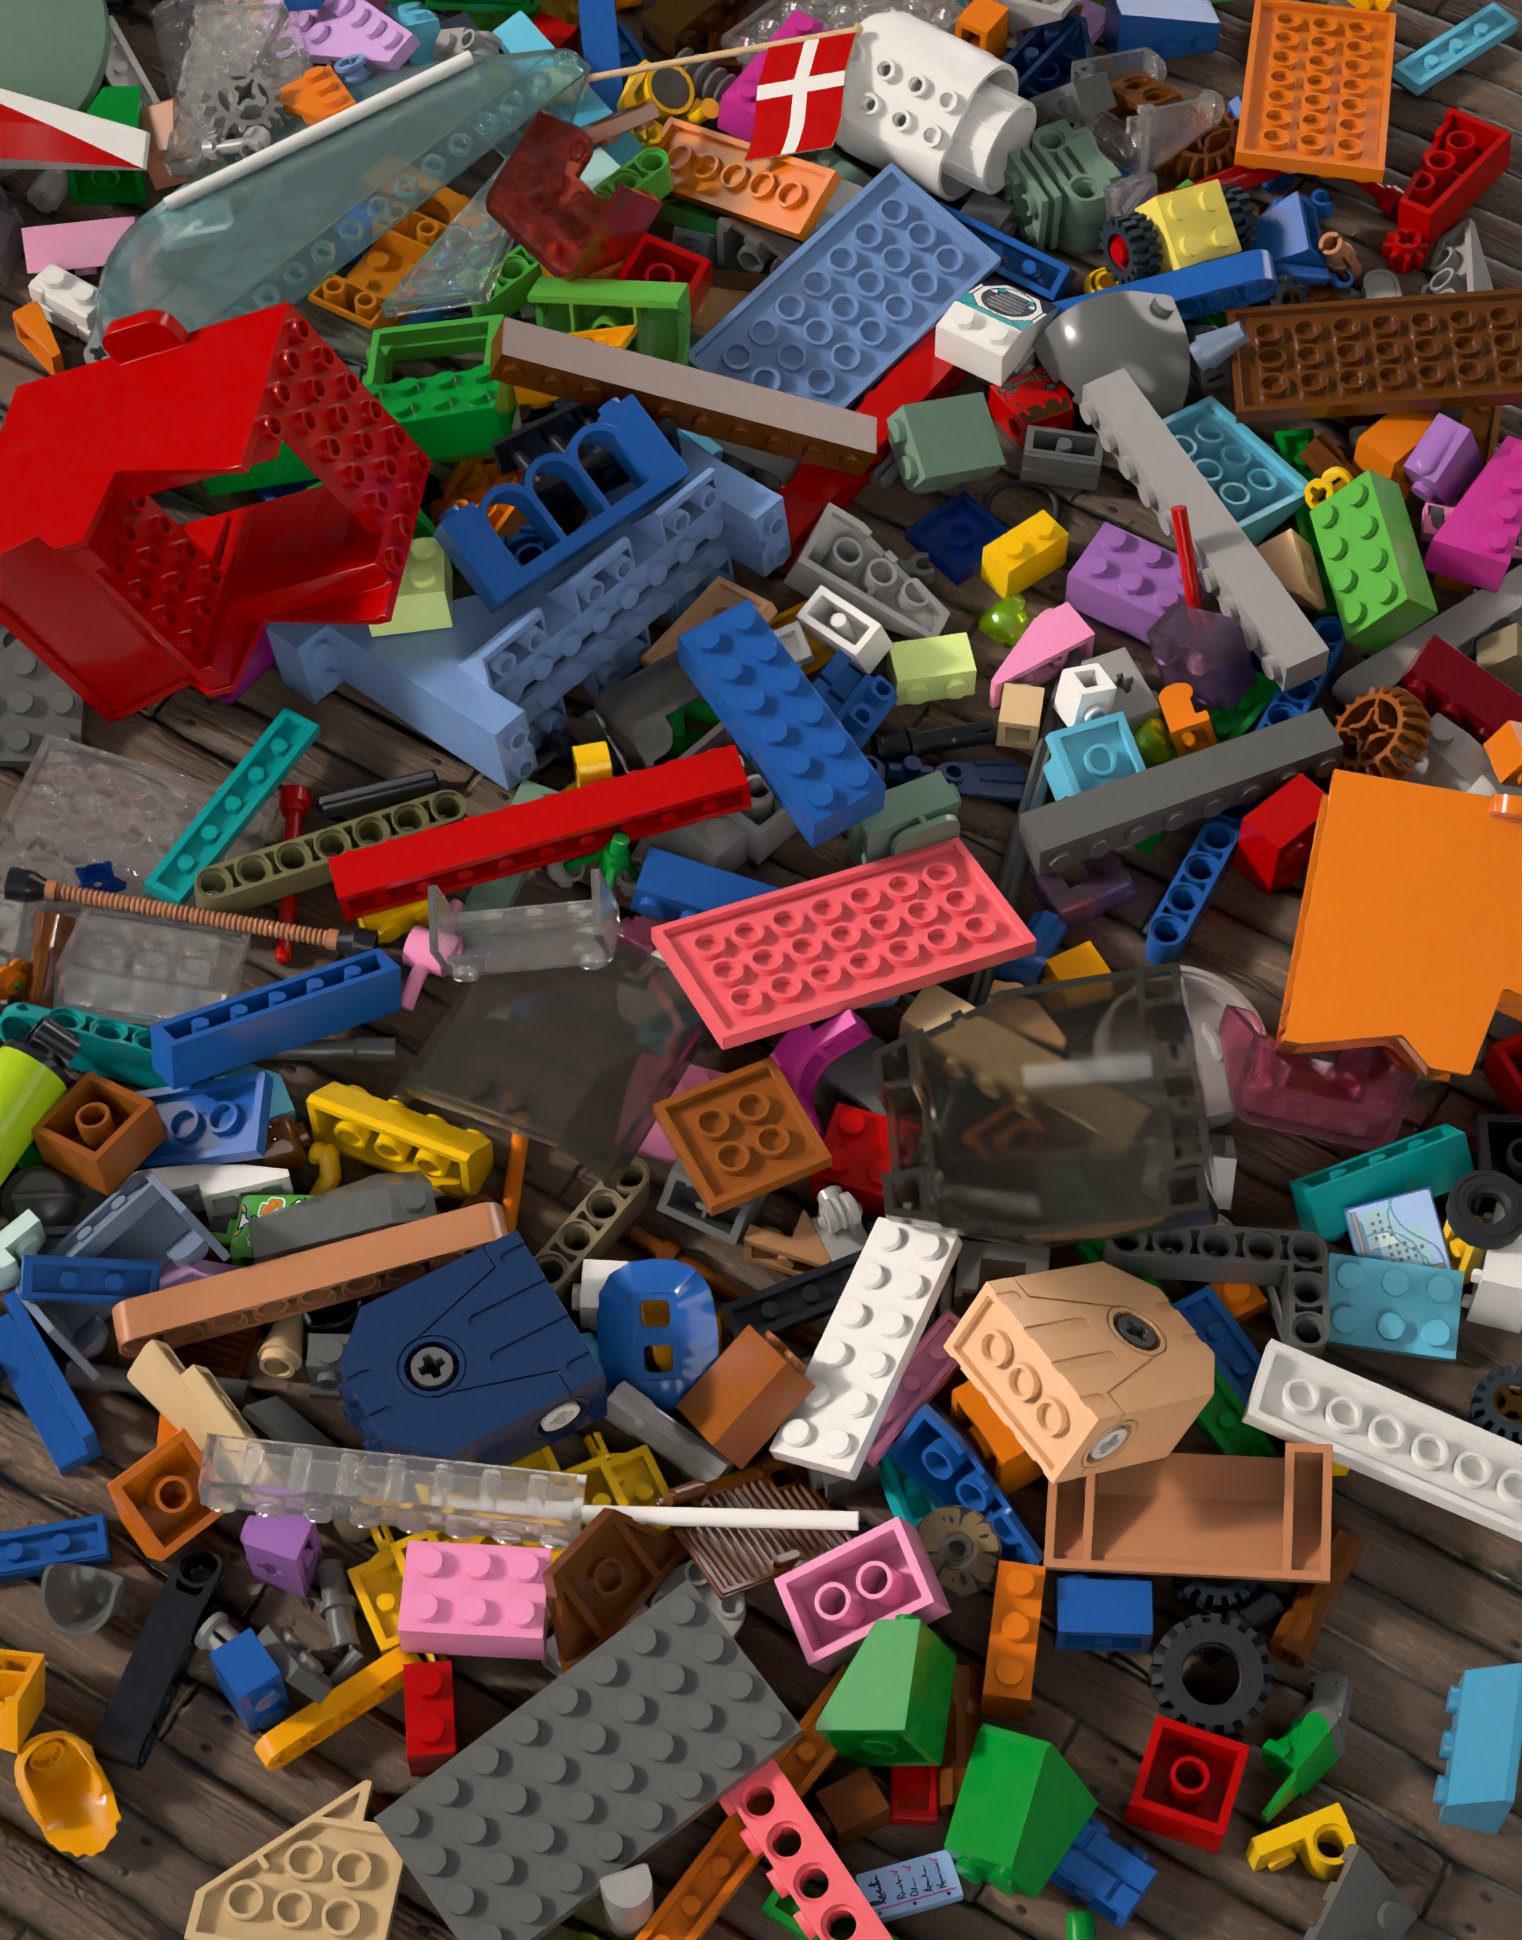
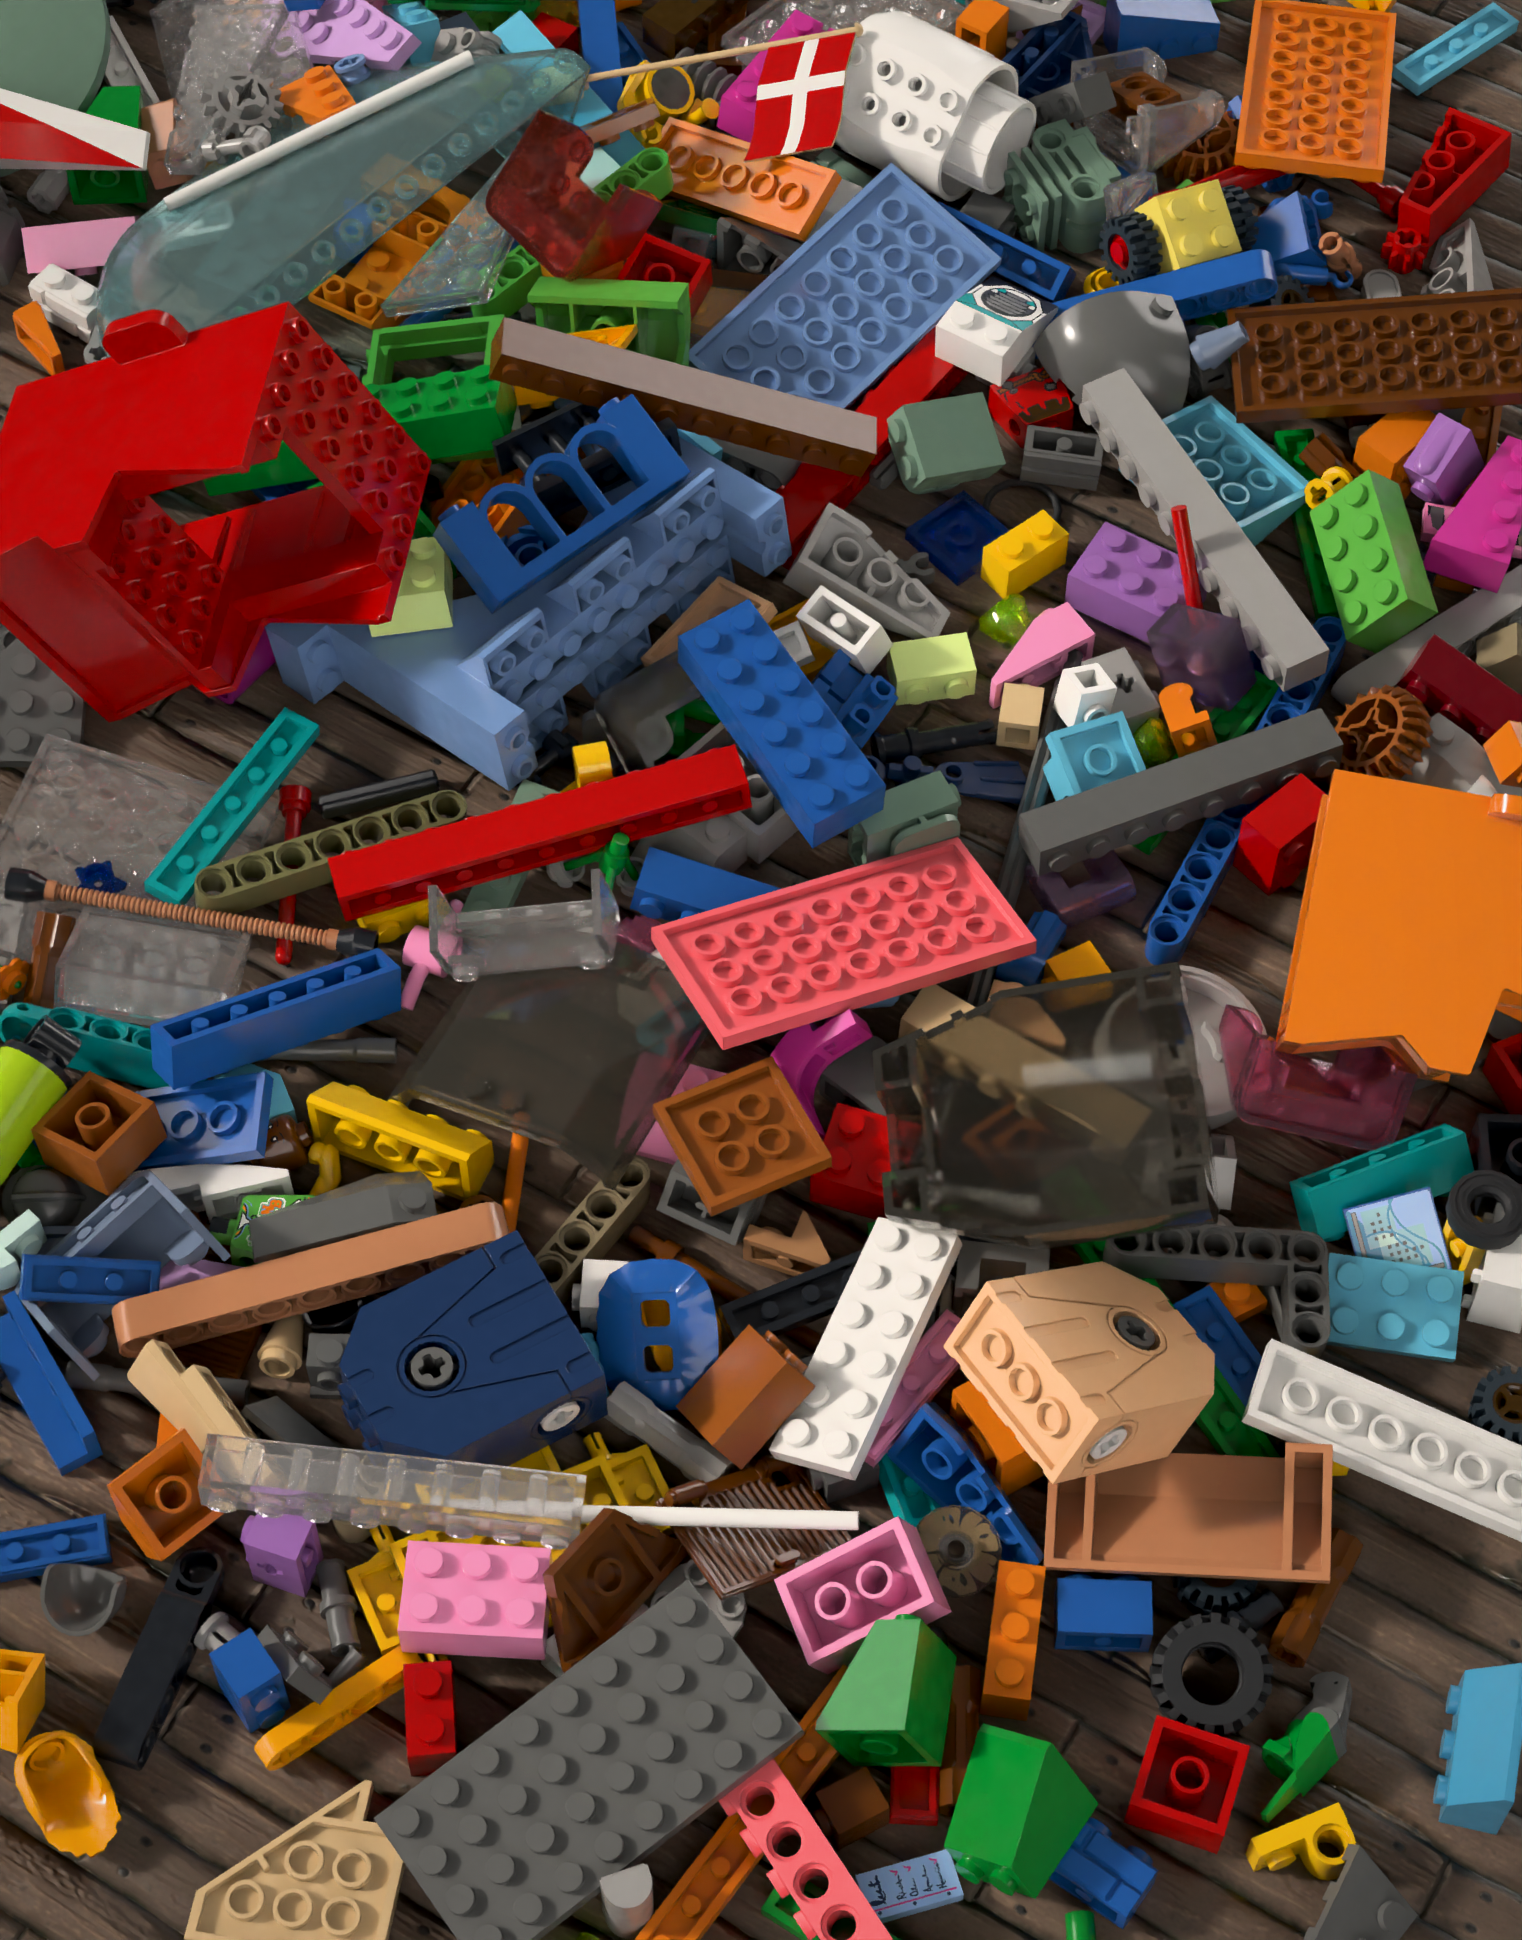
(839, 1222): light grey brick -> none
(1295, 567): light nougat slope -> none

